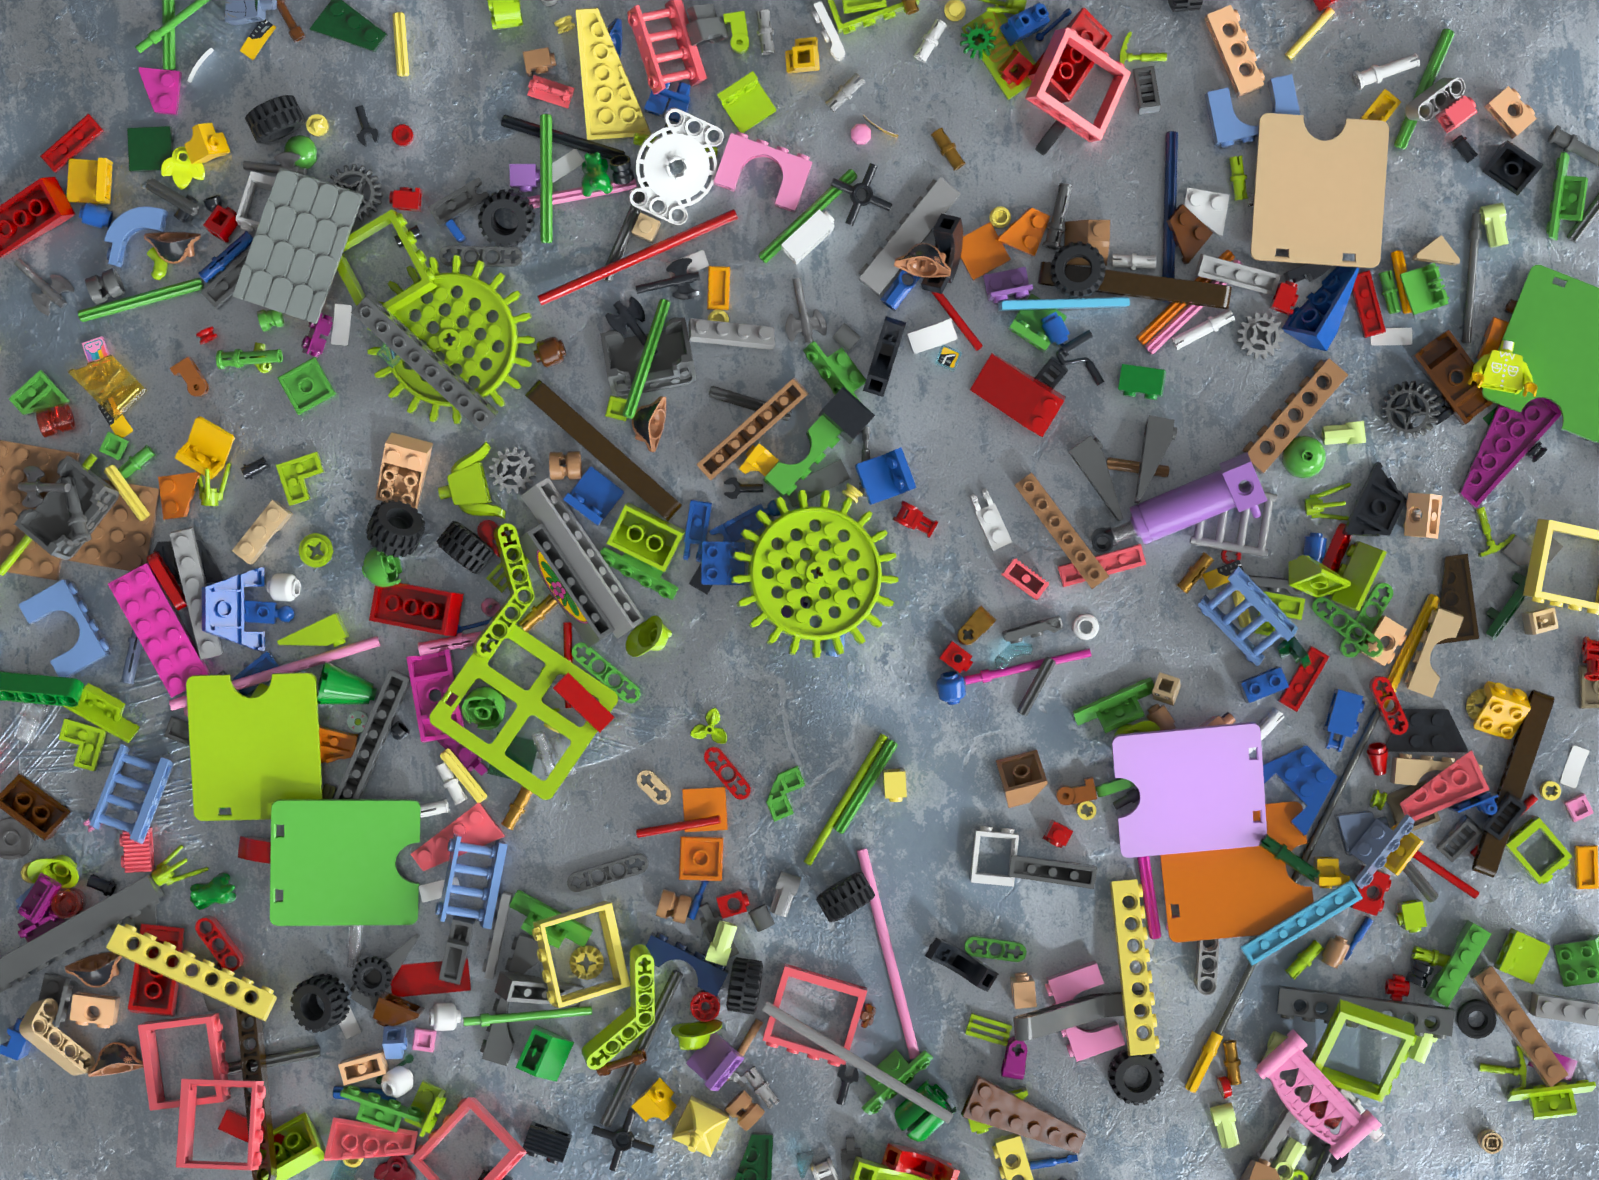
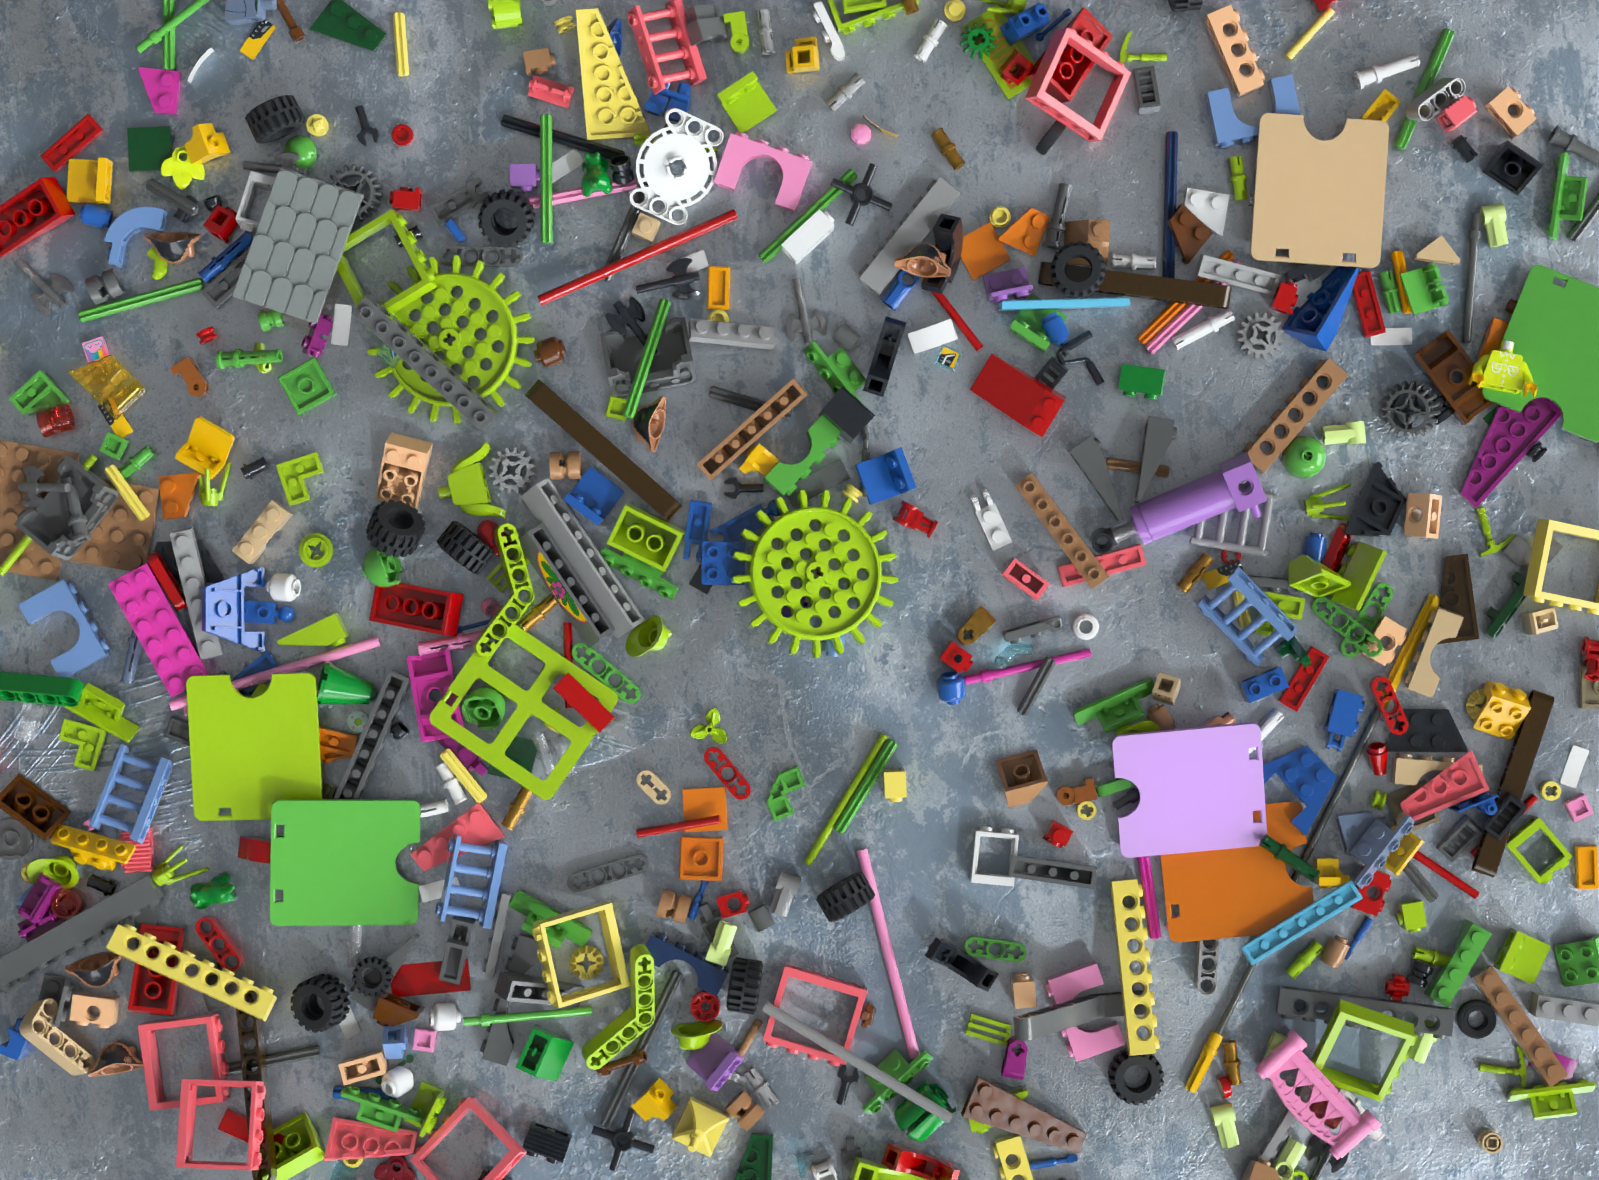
(93, 848): none -> yellow bracket

